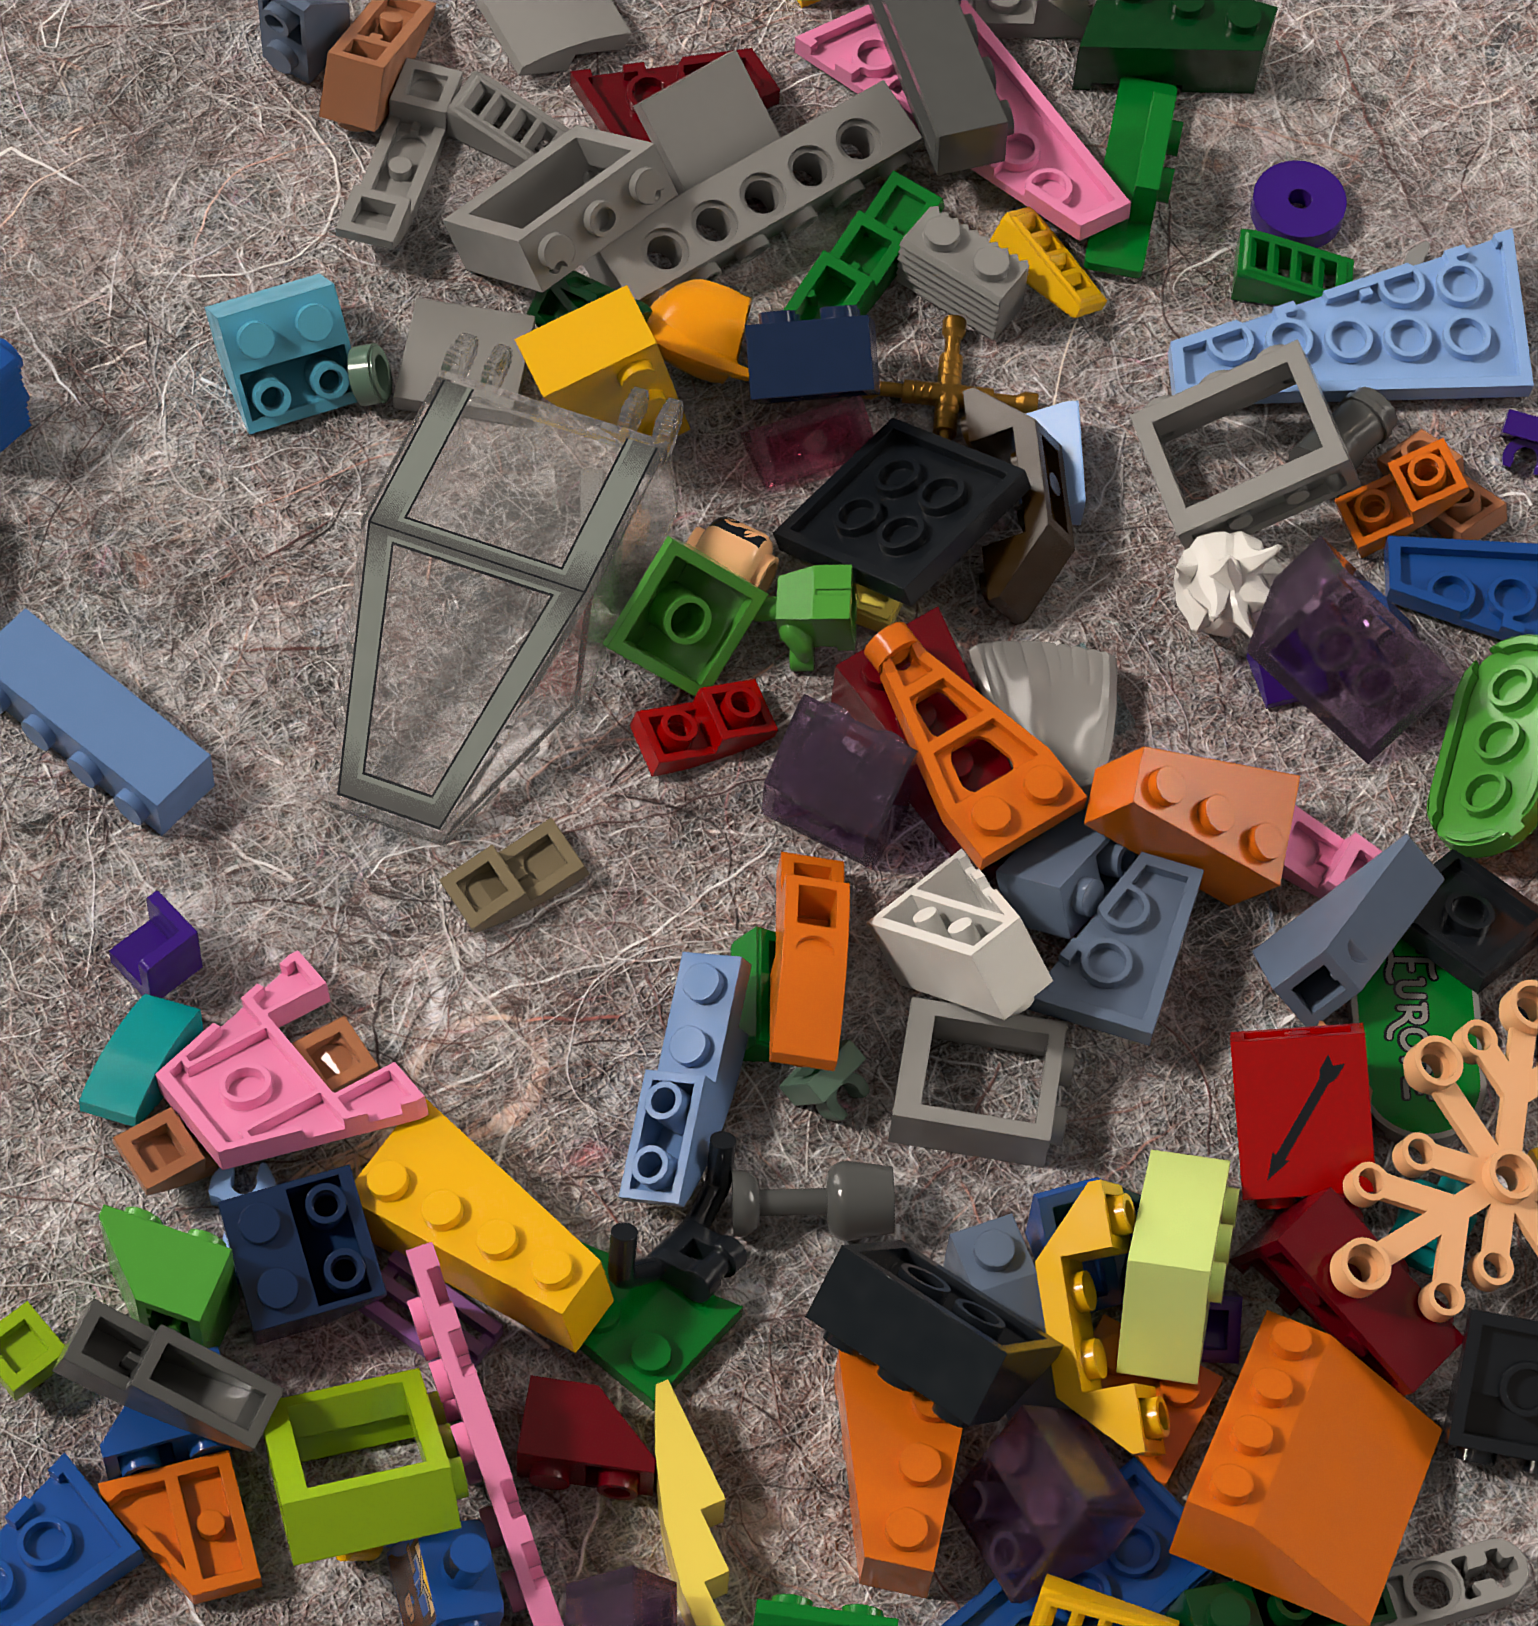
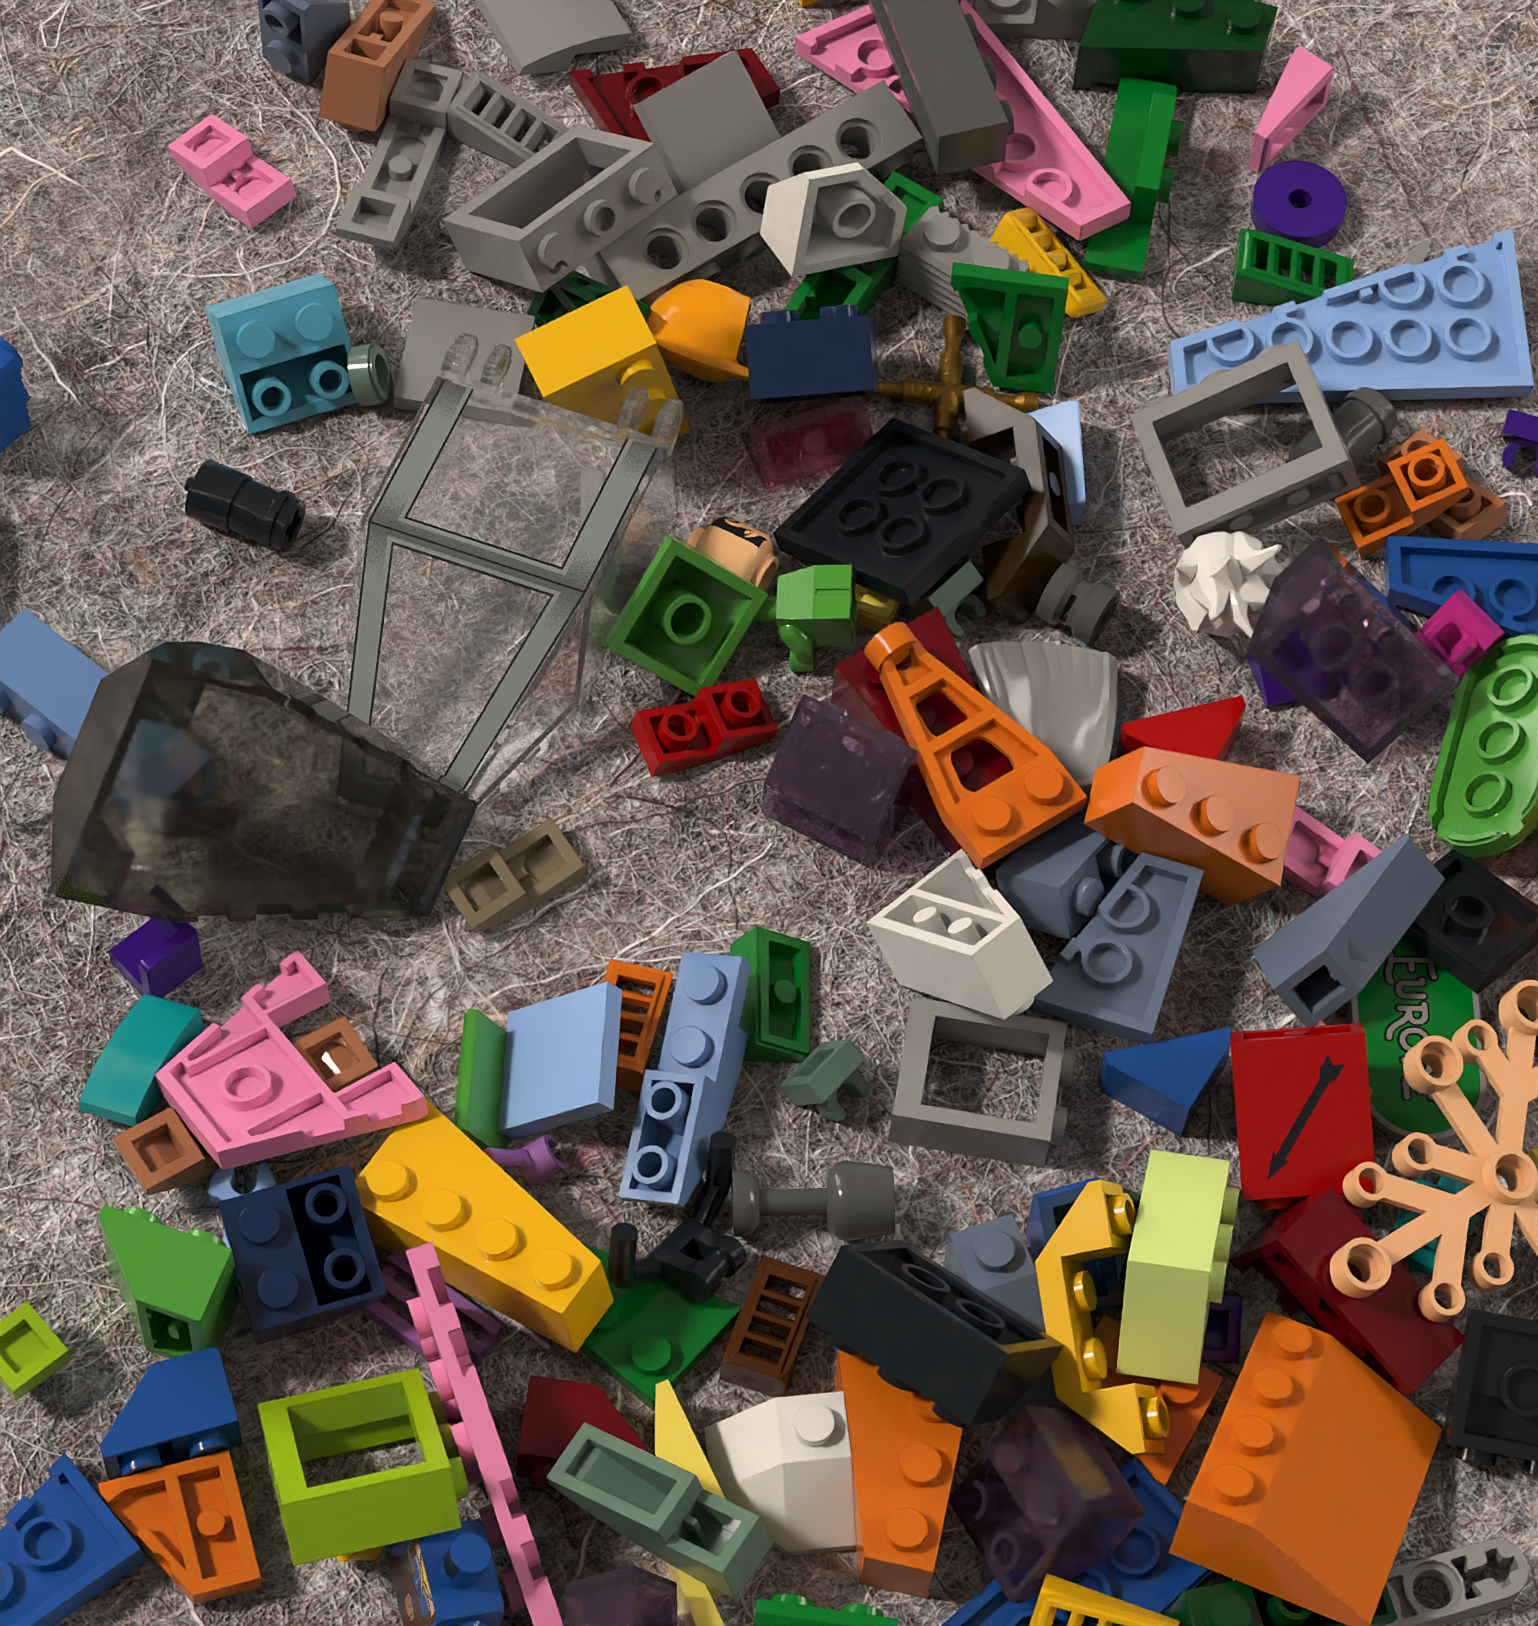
(167, 1377): dark grey slope -> none
(228, 171): none -> bright pink slope
(243, 798): none -> clear smoke windscreen
(244, 506): none -> black piece
(480, 1081): none -> bright green slope
(533, 1160): none -> medium lavender hand
(560, 1060): none -> light blue tile
(632, 1068): none -> orange slope
(662, 1509): none -> sand green slope
(755, 1371): none -> reddish brown slope
(791, 1469): none -> white slope
(809, 961): orange slope -> none
(831, 220): none -> white slope
(949, 593): none -> sand green tile
(1014, 322): none -> green wing
(1077, 604): none -> dark grey wheel
(1167, 1076): none -> blue slope
(1196, 731): none -> red slope
(1293, 105): none -> bright pink slope
(1462, 631): none -> dark pink tile

